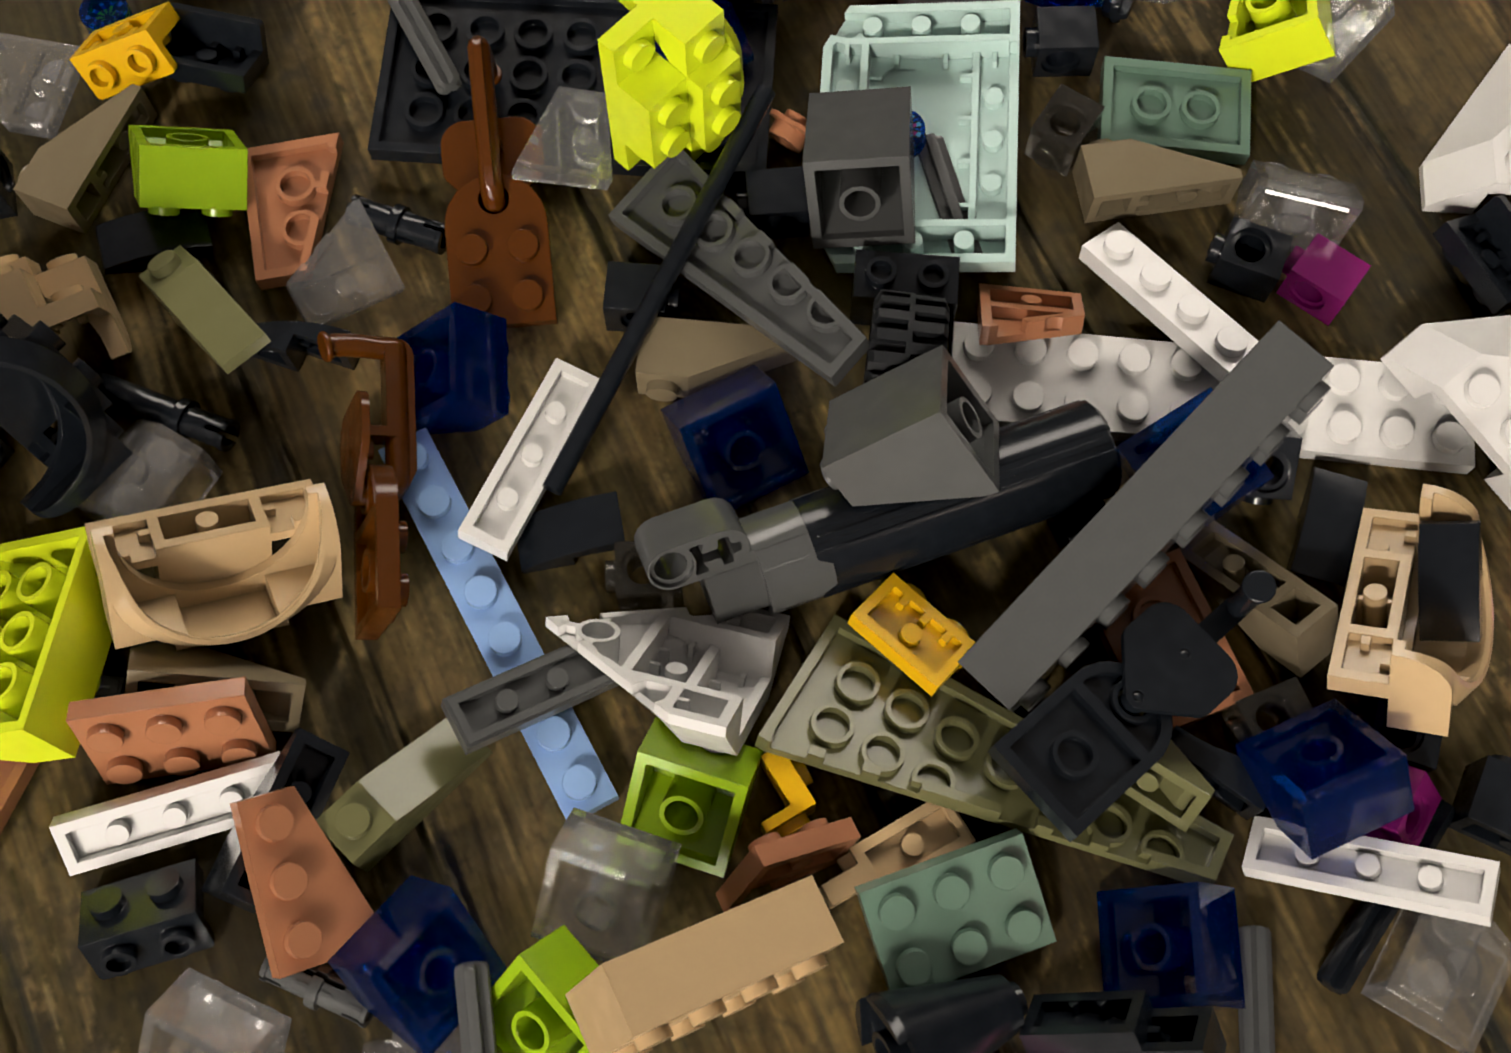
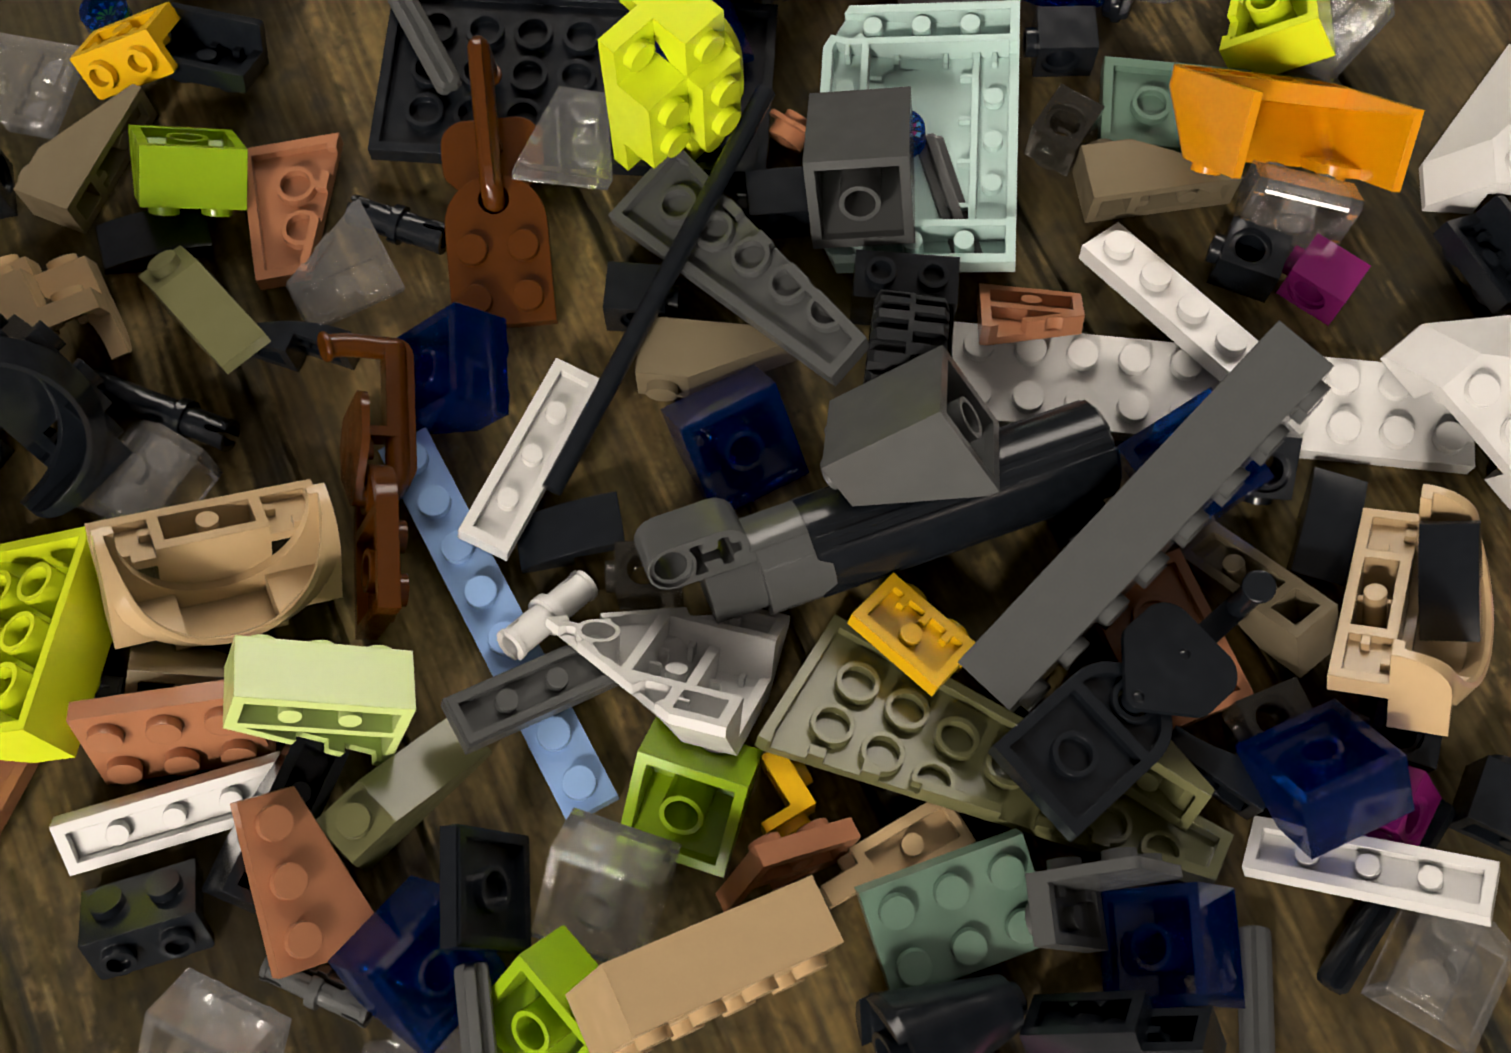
(320, 693): none -> yellowish green wedge
(484, 890): none -> black tile
(530, 627): none -> white pin
(1067, 899): none -> dark grey bracket
(1292, 121): none -> light orange windscreen

